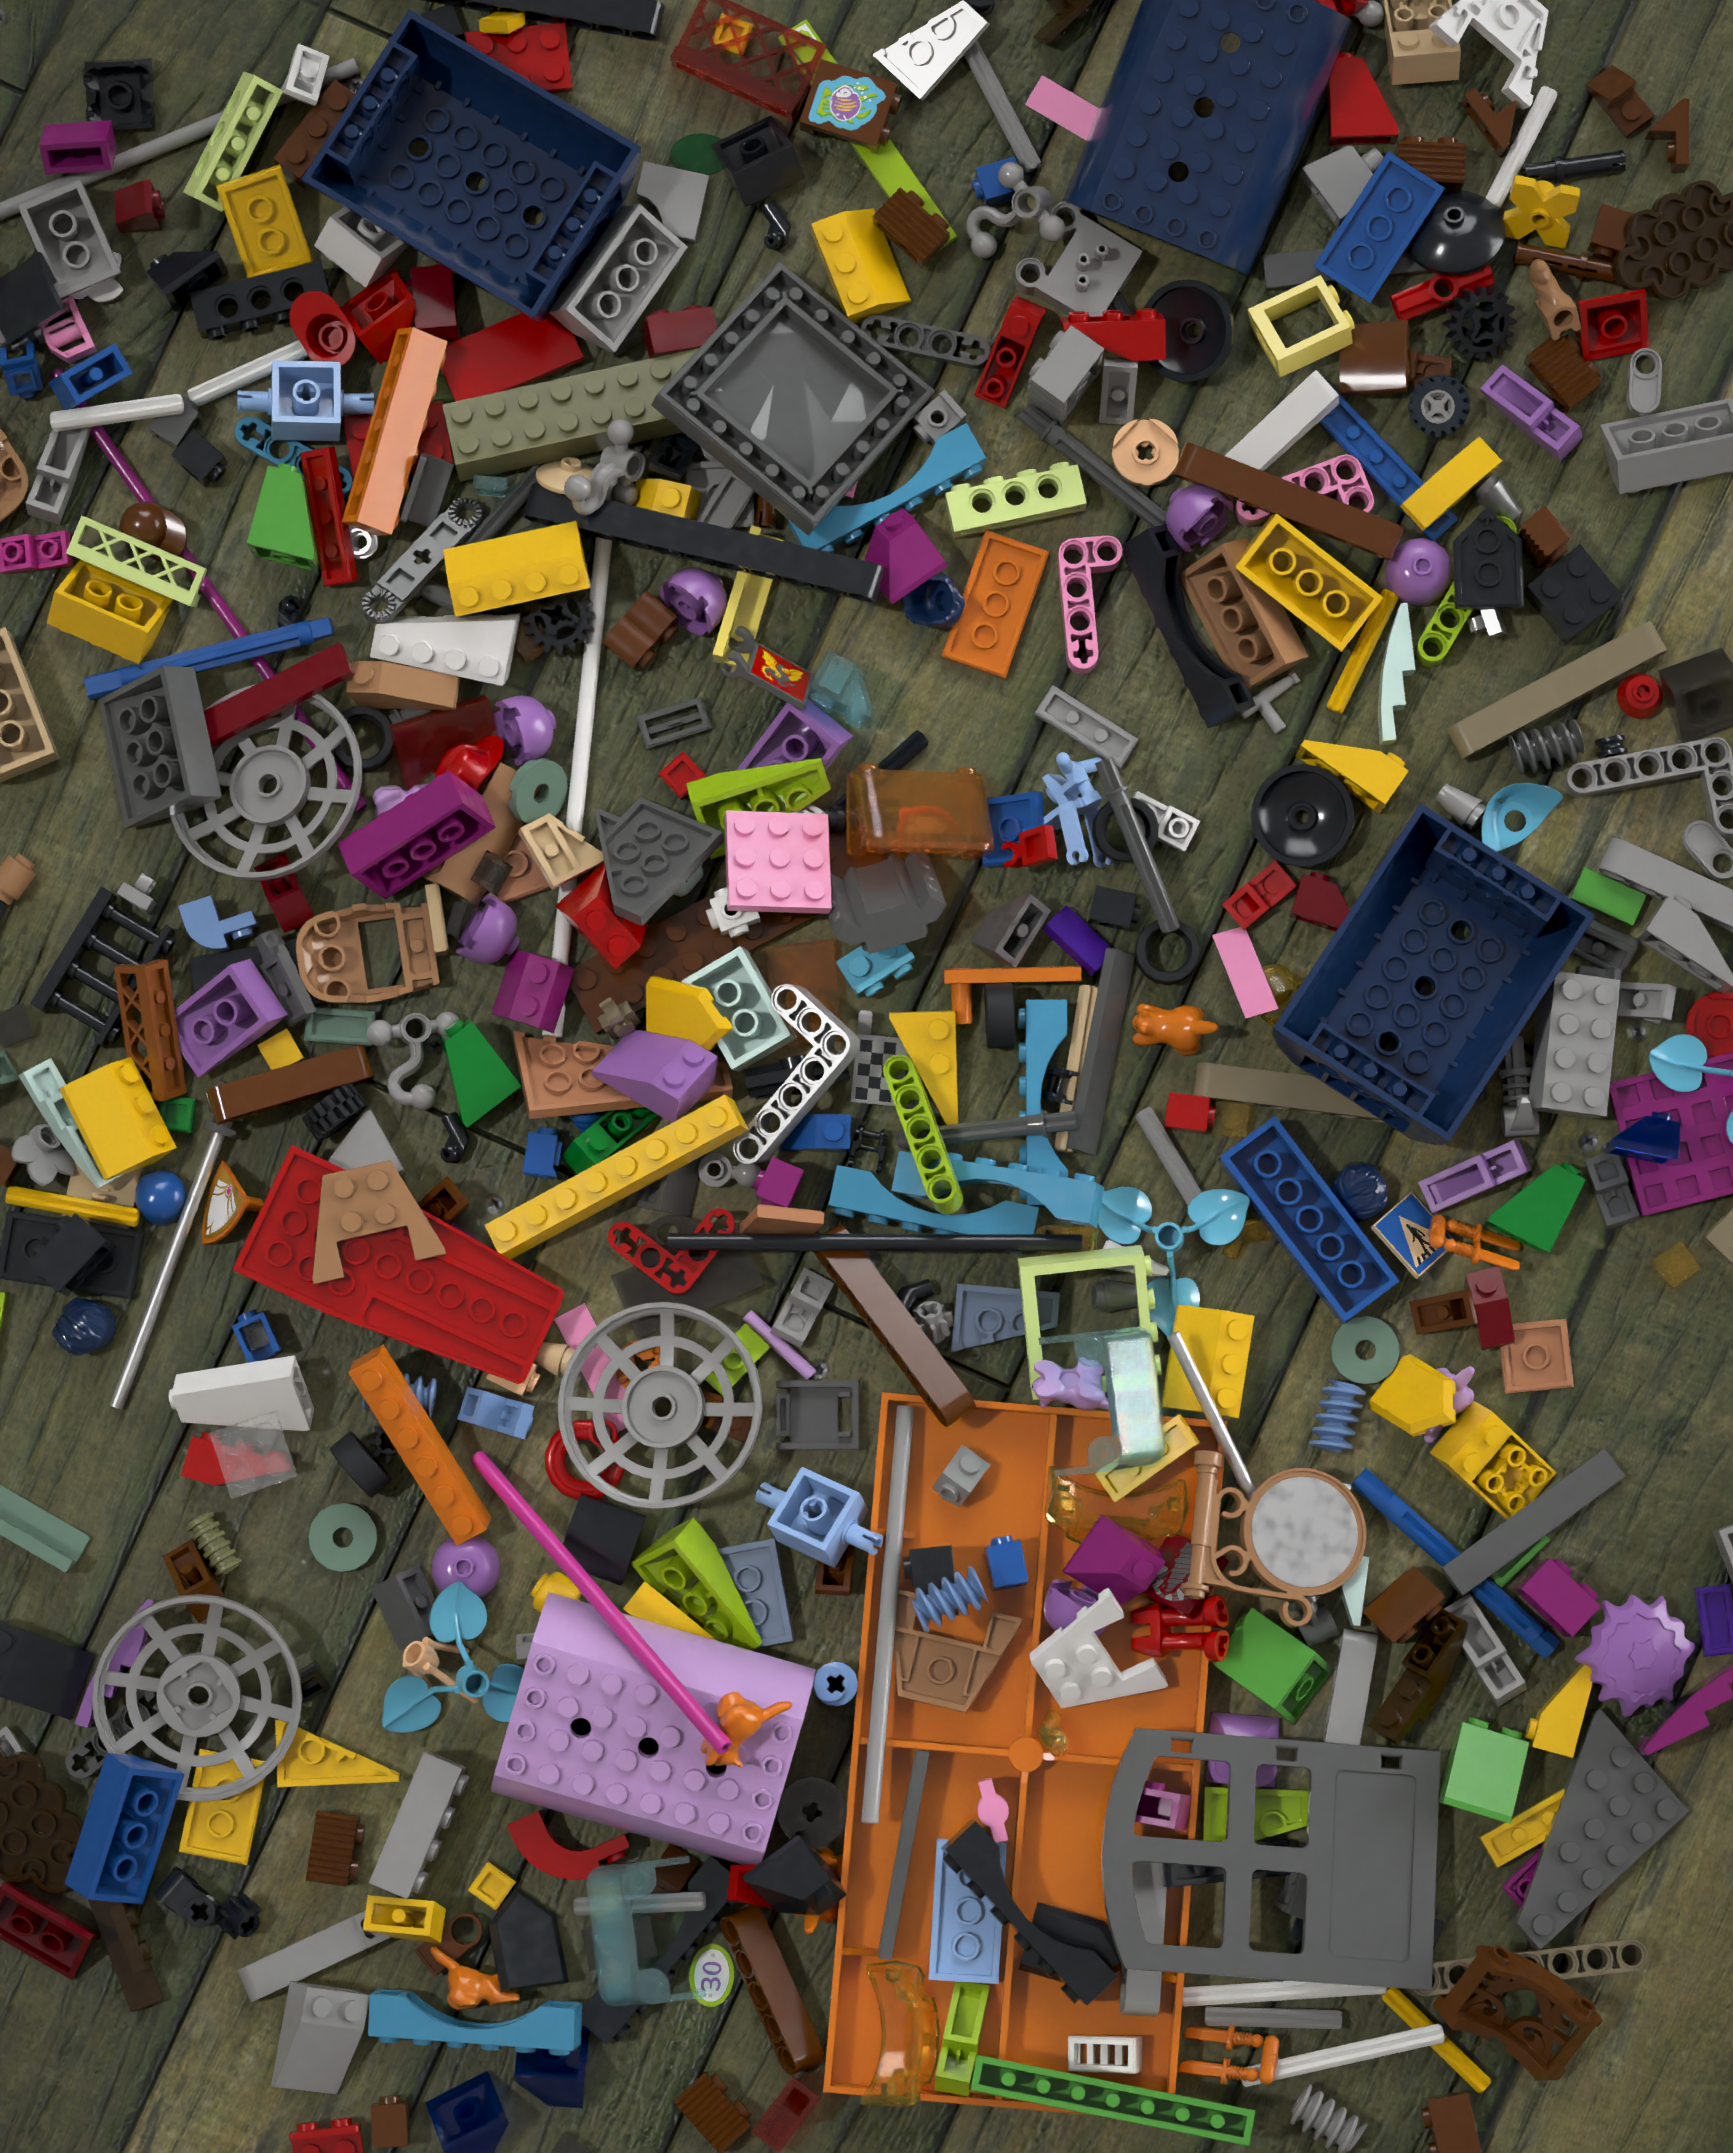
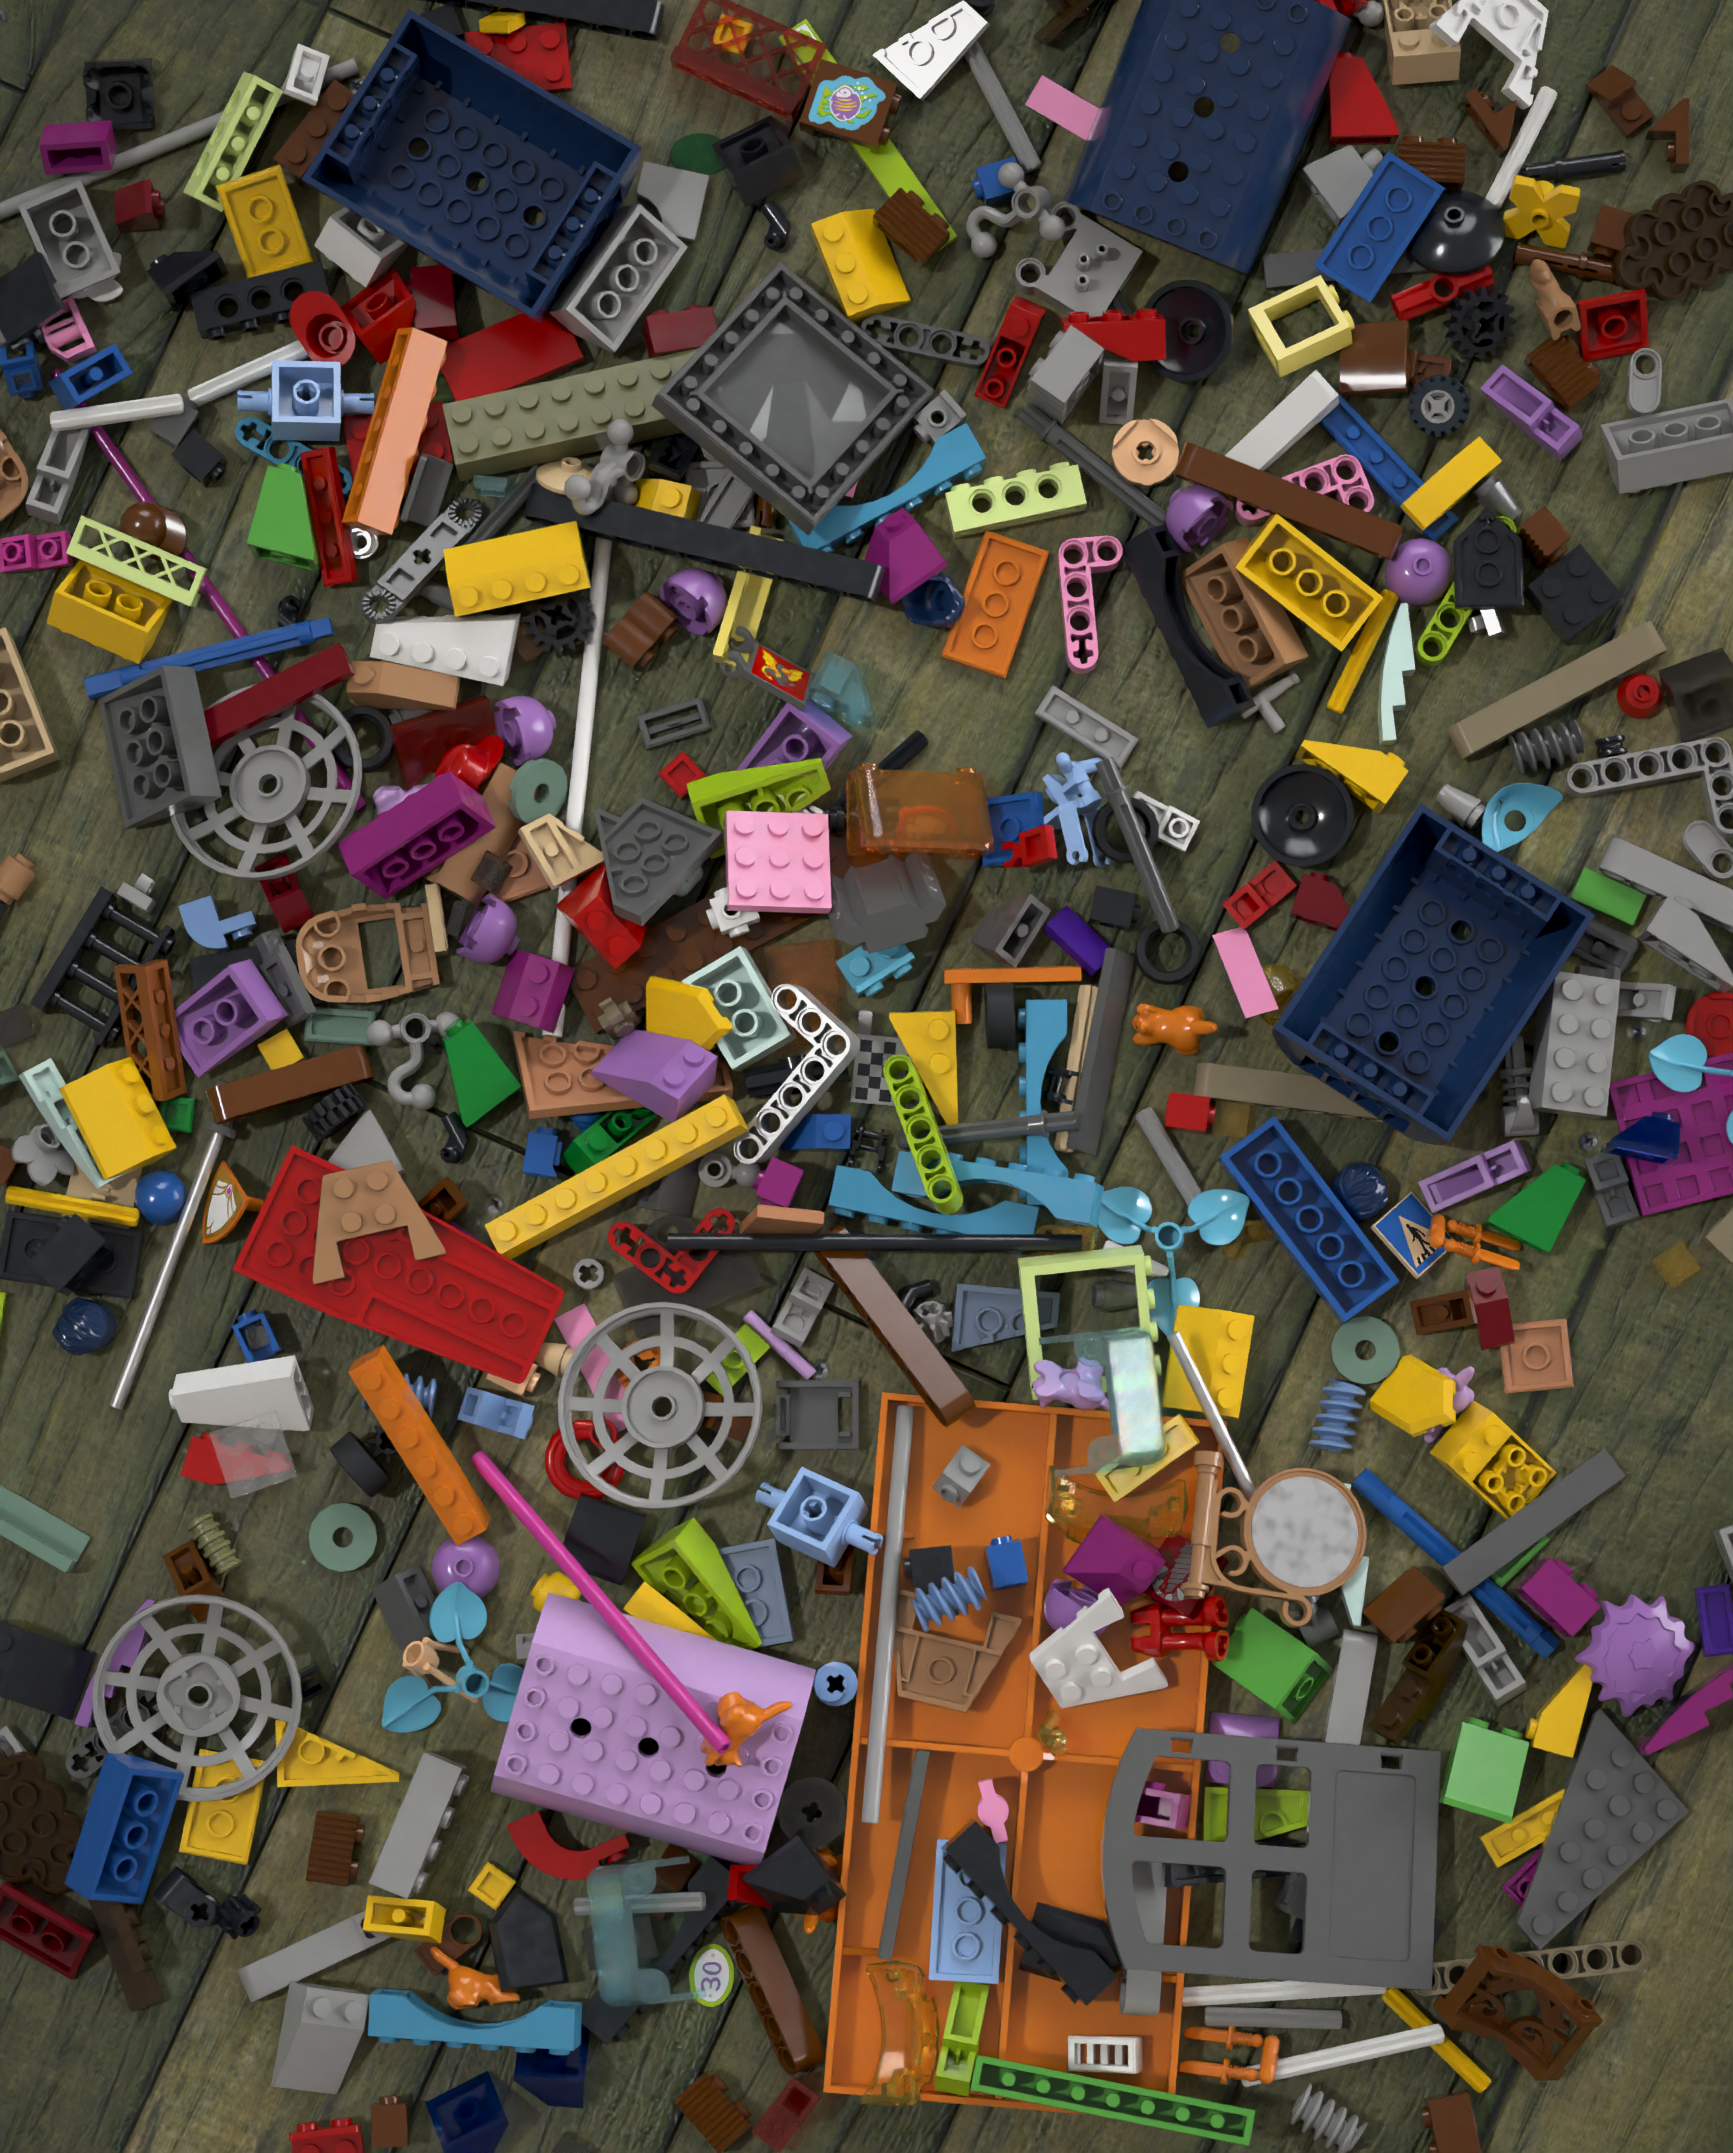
(588, 1263): none -> light grey bush

